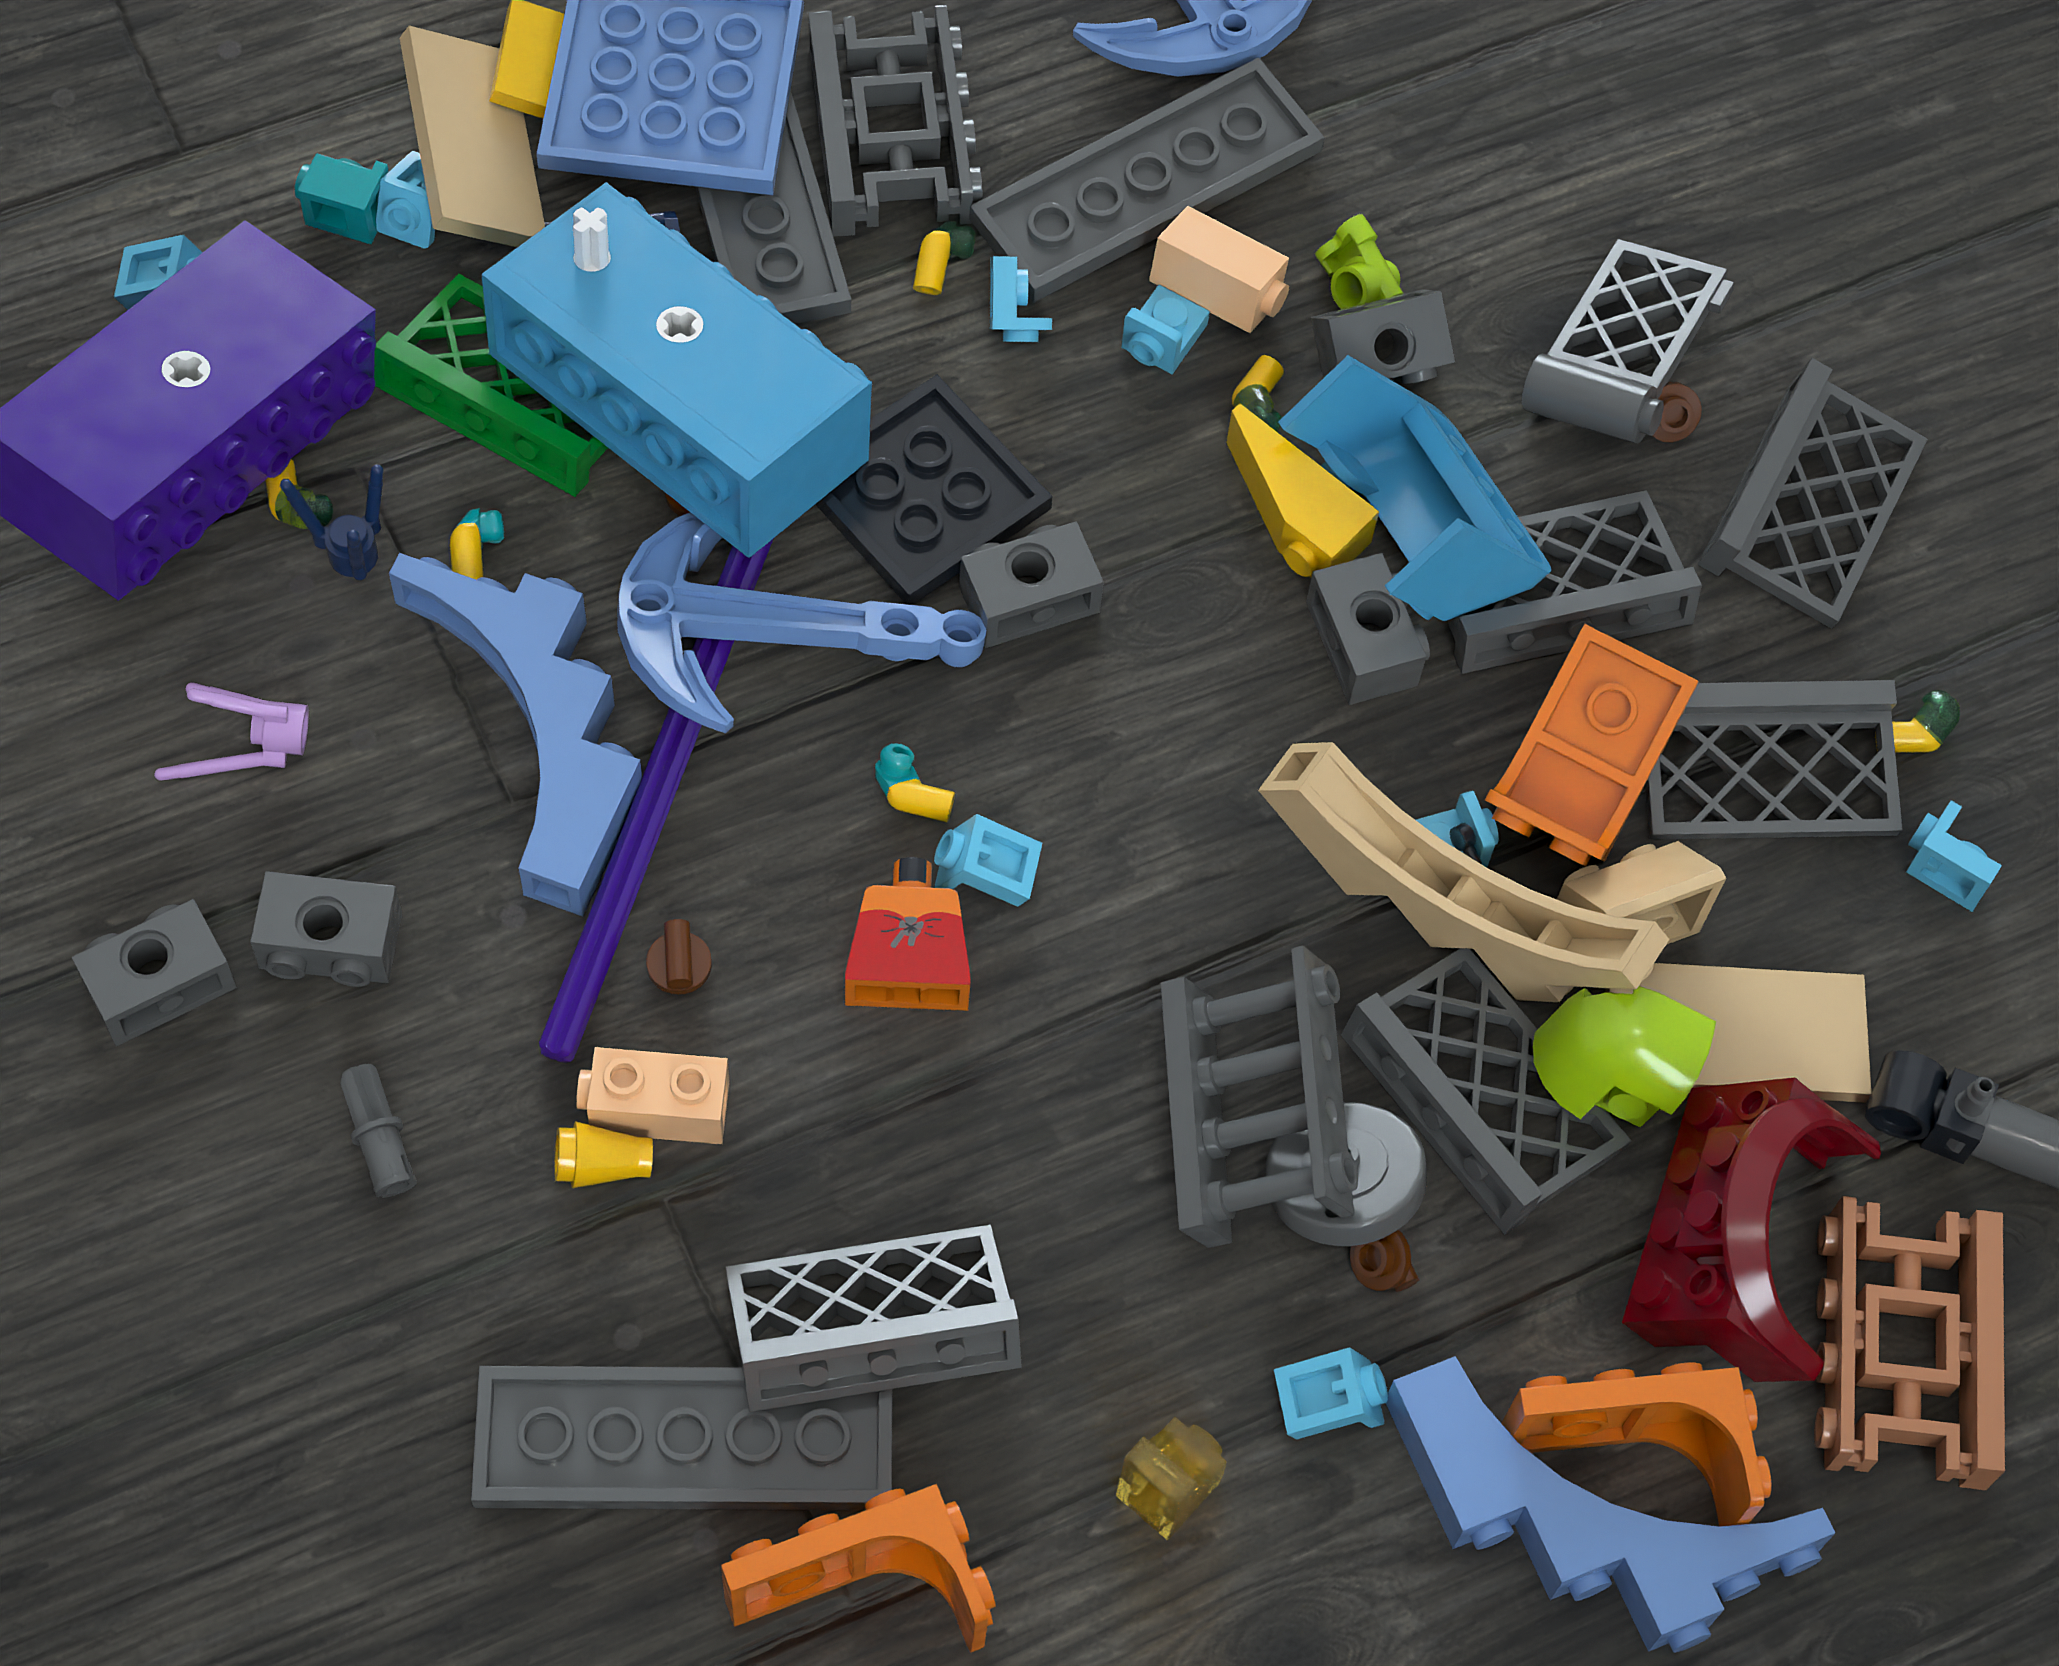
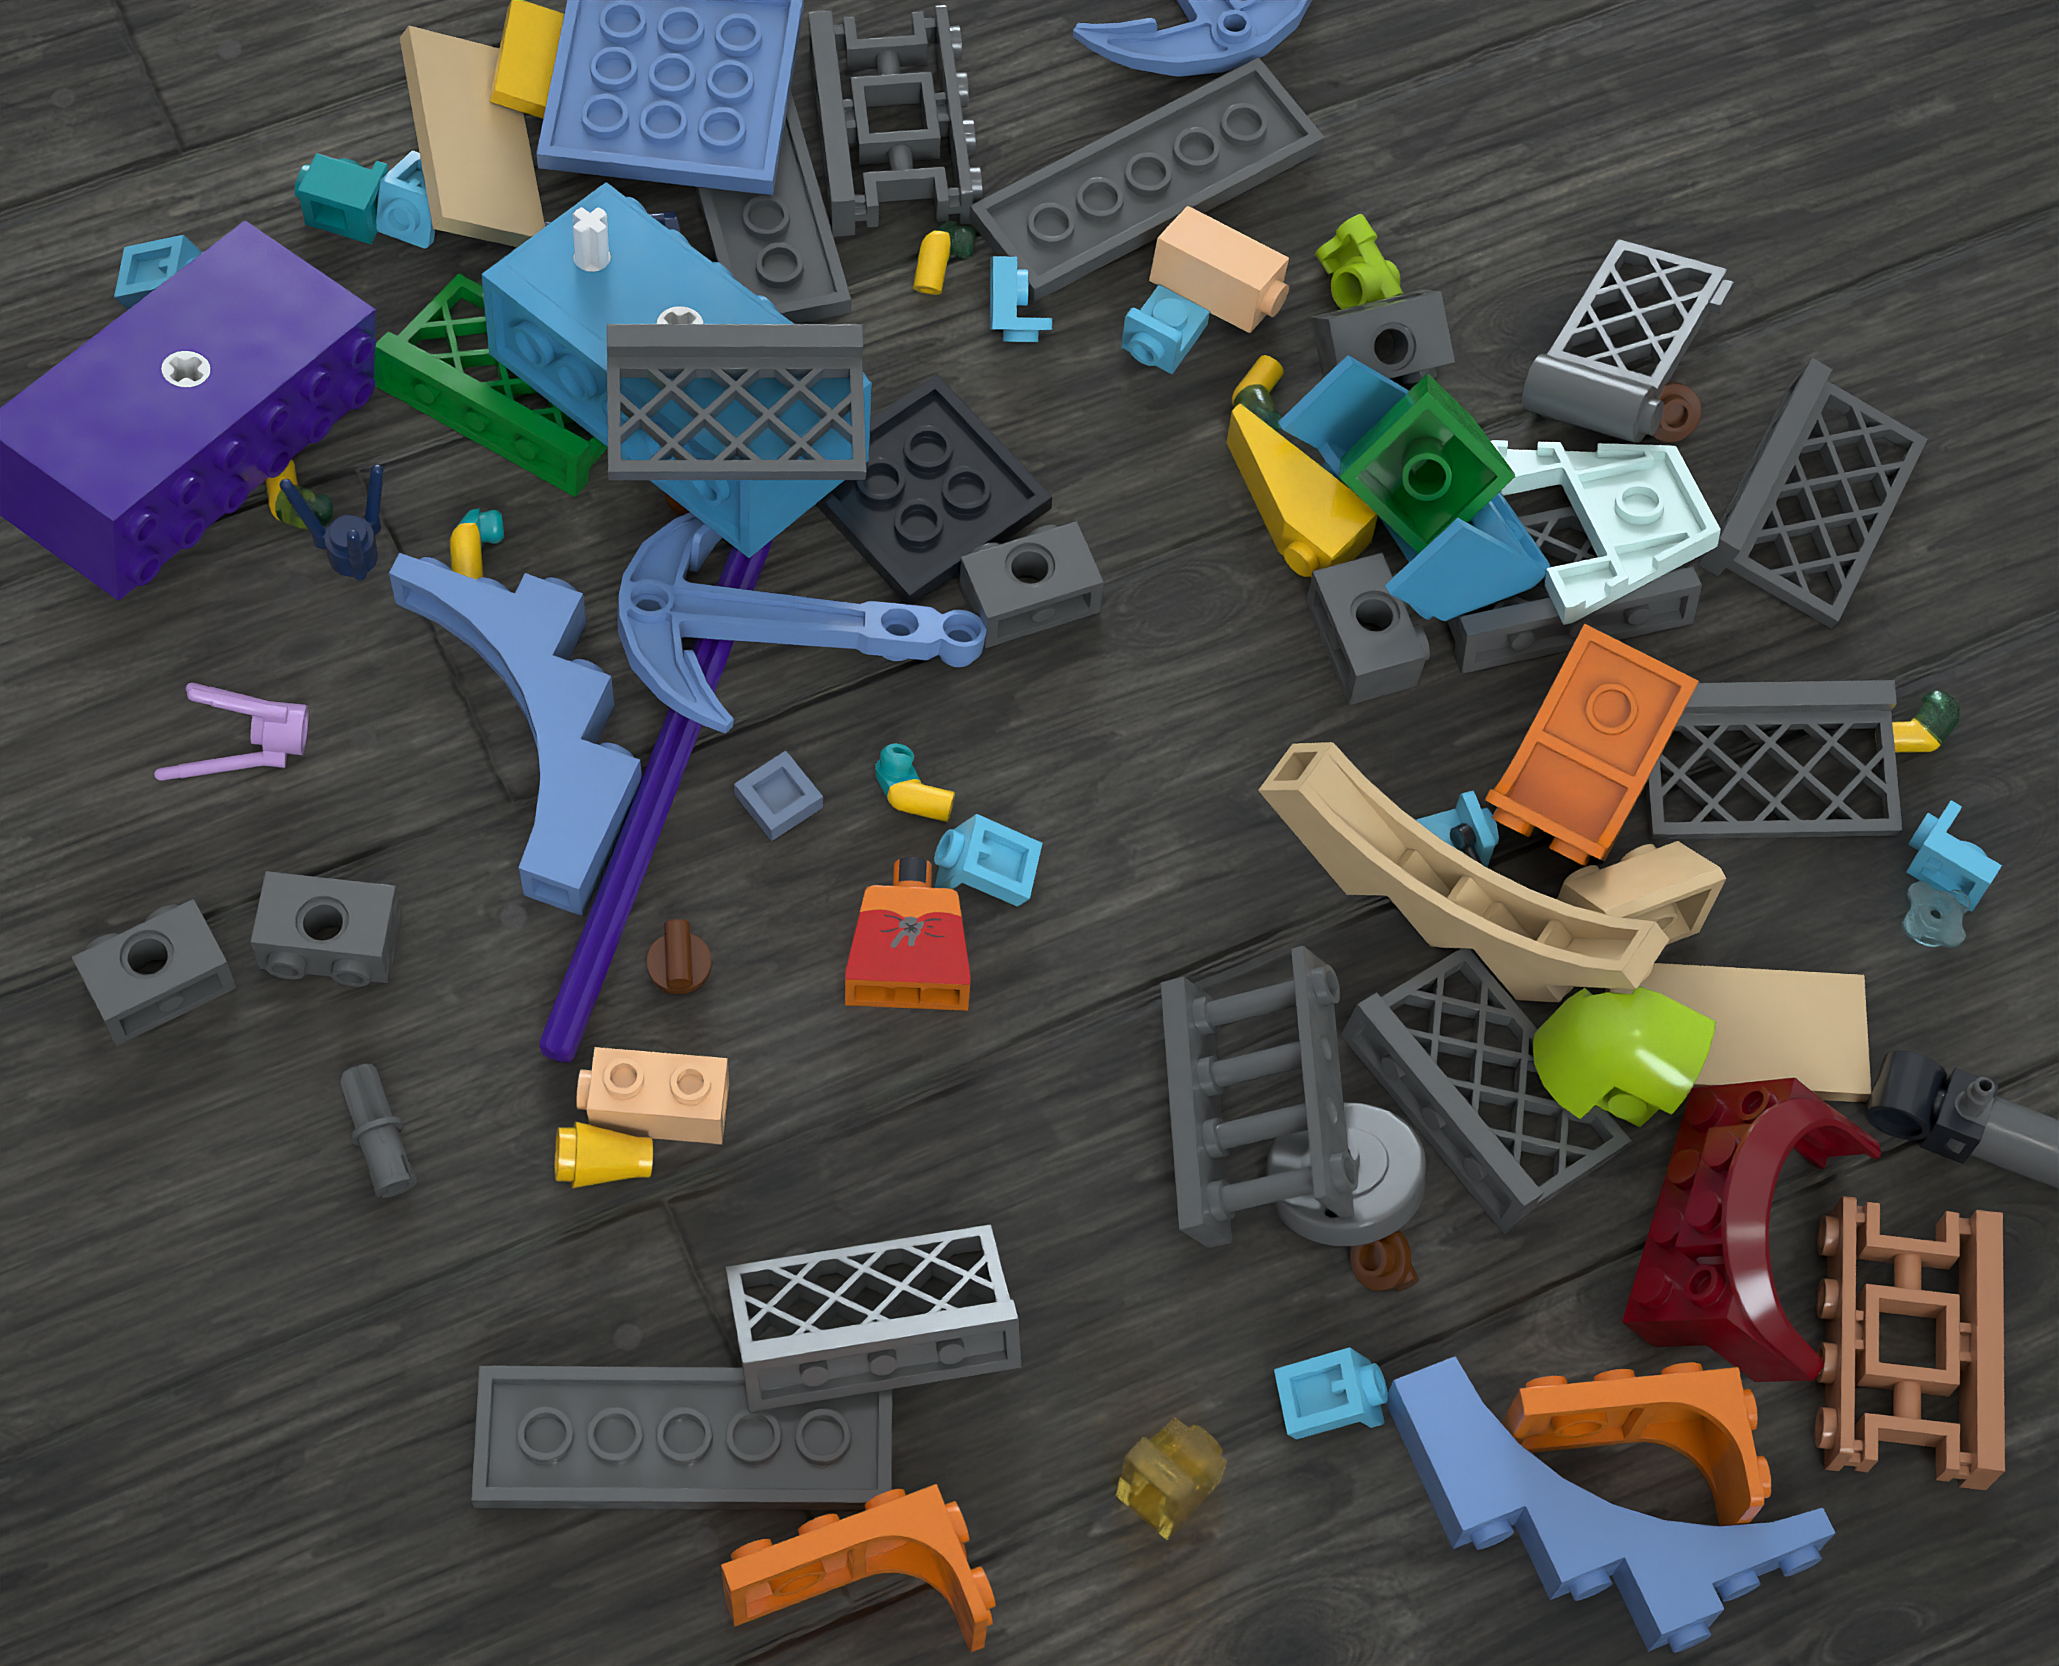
(745, 354): none -> dark grey fence
(778, 795): none -> sand blue plate
(1425, 465): none -> green slope
(1634, 508): none -> light aqua wing
(1929, 930): none -> clear light blue plate

